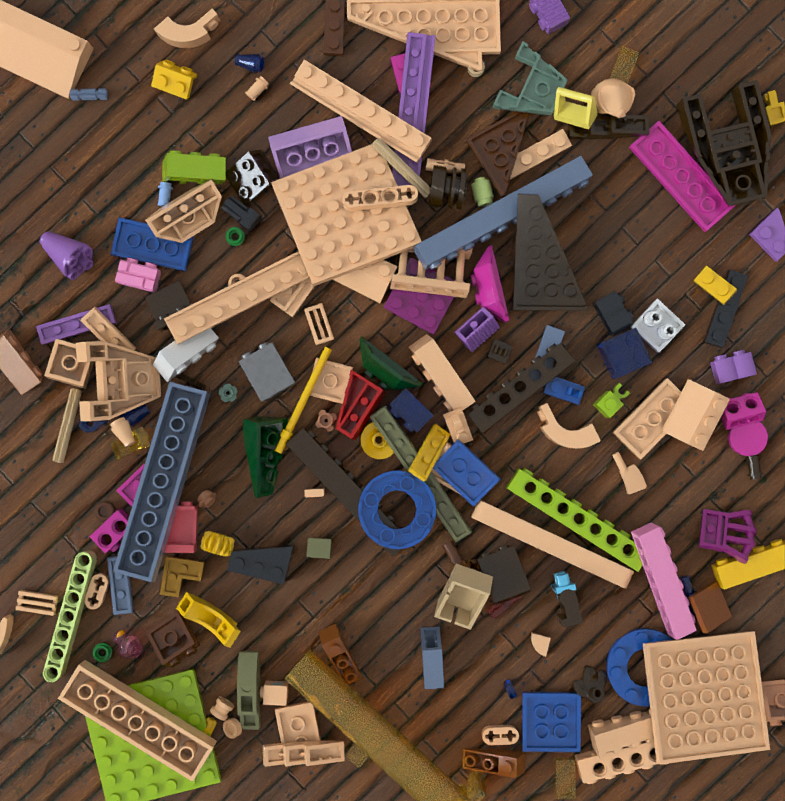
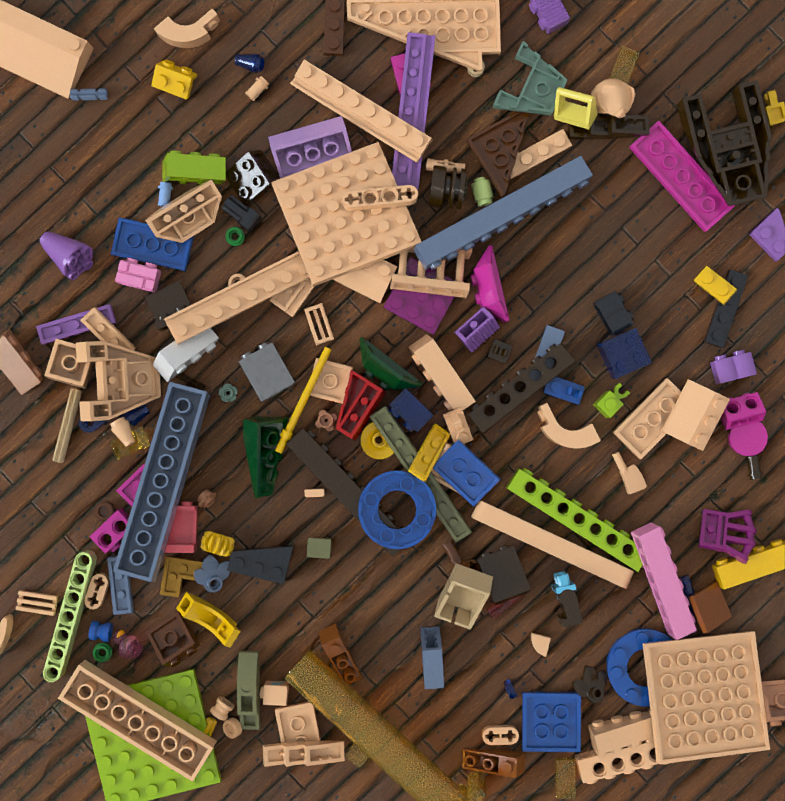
(100, 631): none -> blue wheel
(210, 571): none -> sand blue plate
(392, 158): tan axle -> none
(540, 266): dark brown wing -> none
(658, 325): white plate -> none

